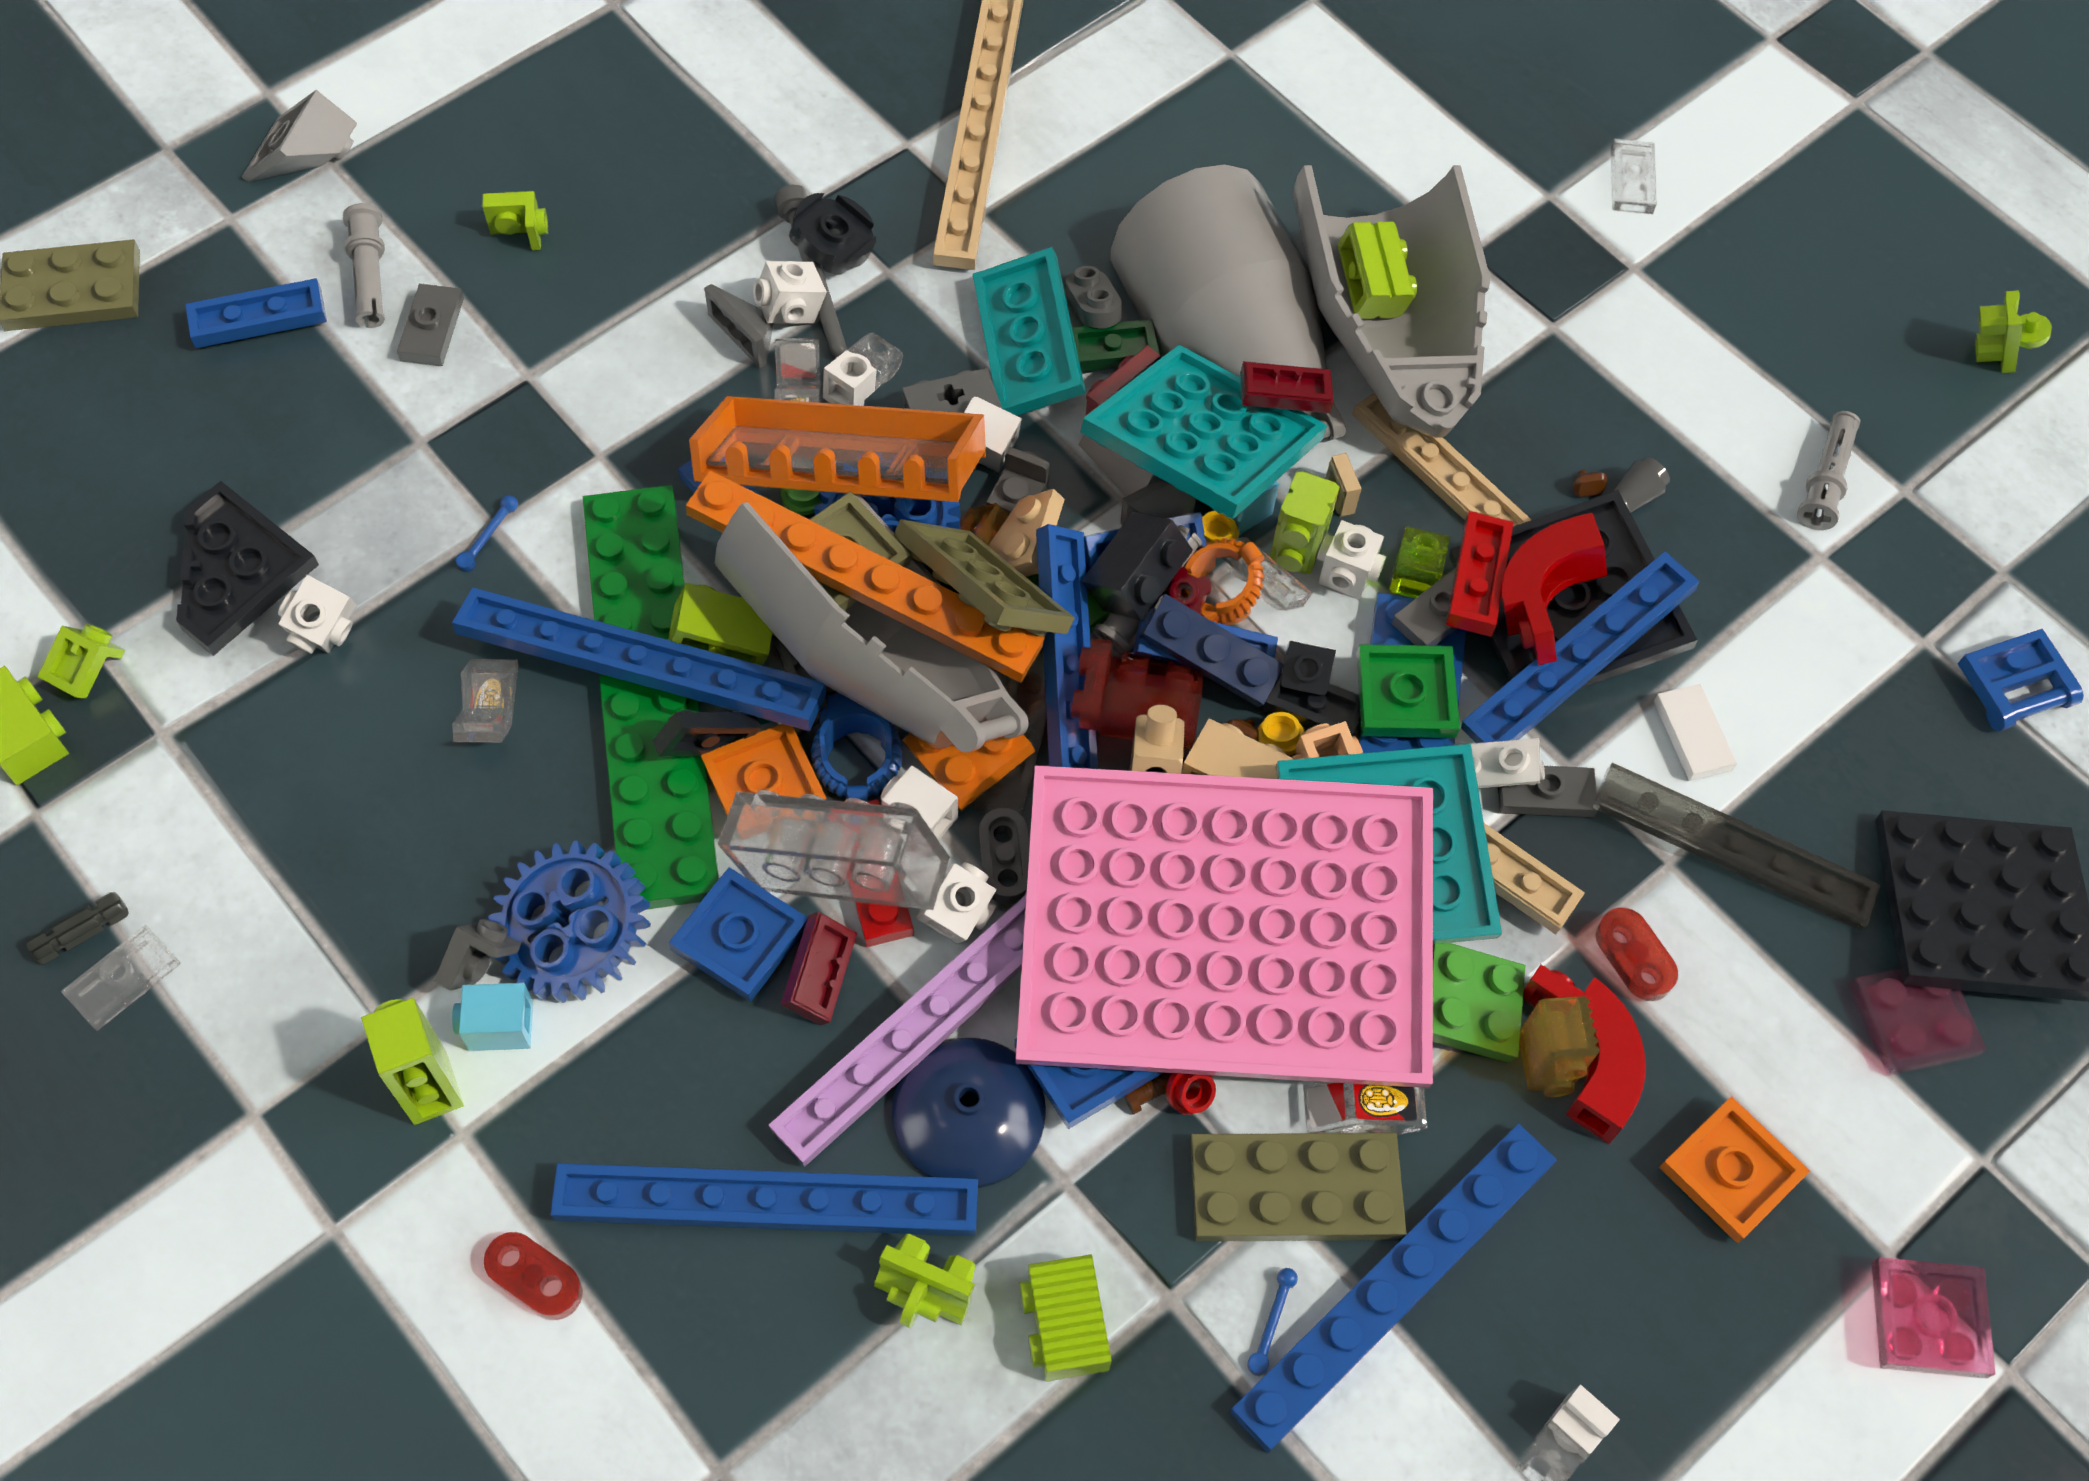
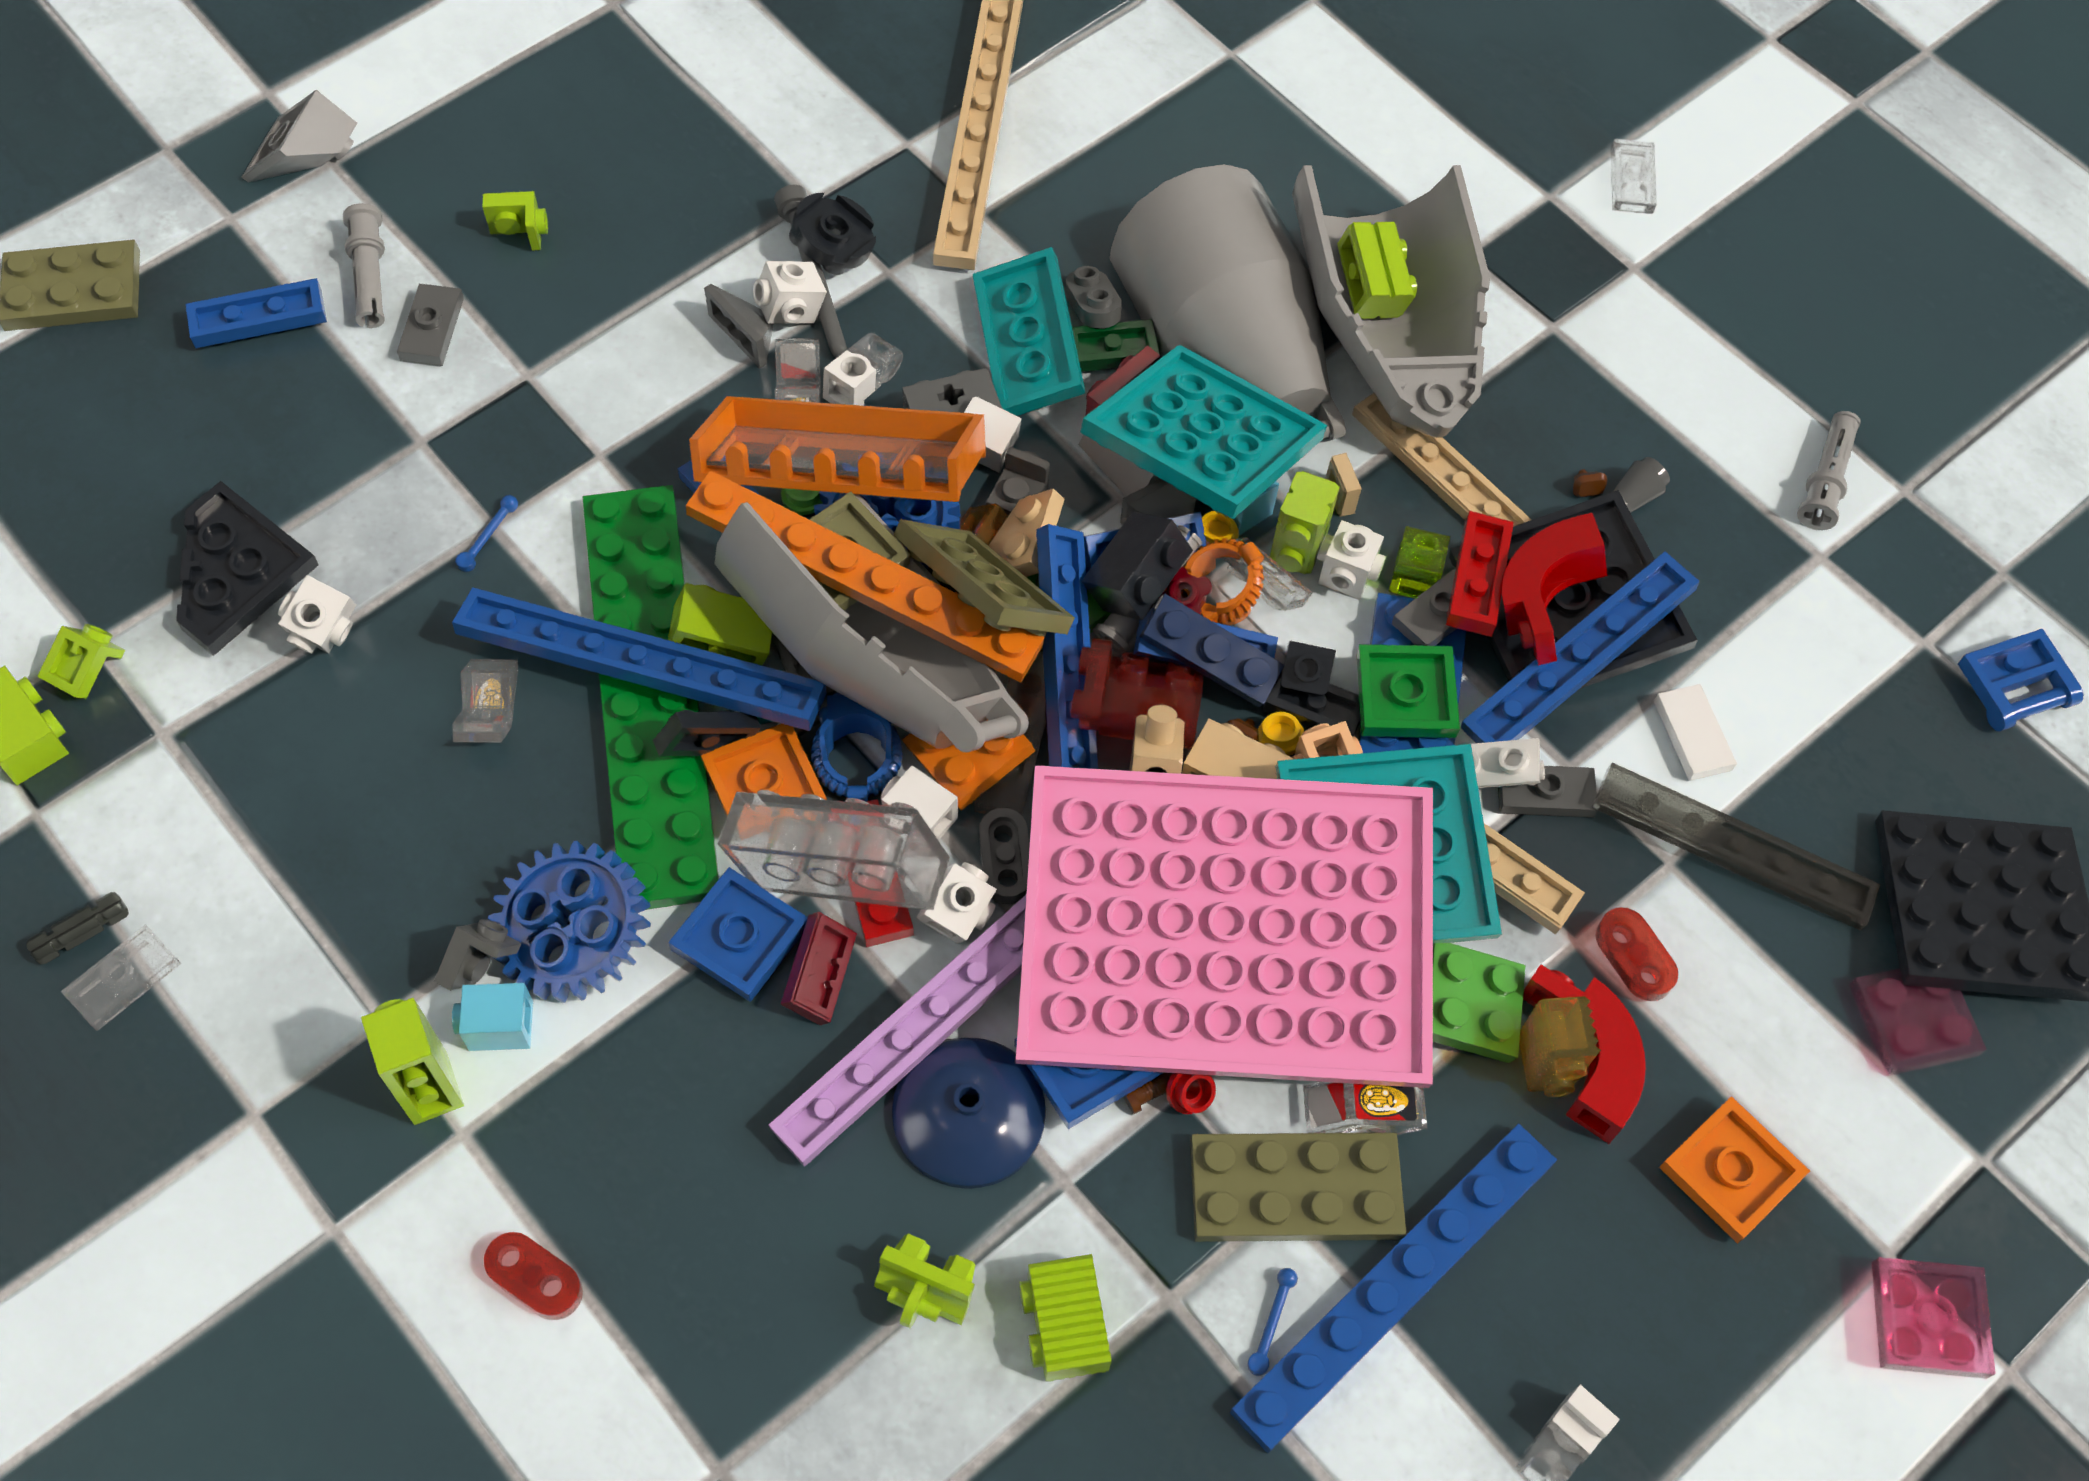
(765, 1199): blue plate -> none
(1286, 387): dark red plate -> none
(2004, 331): lime hips -> none

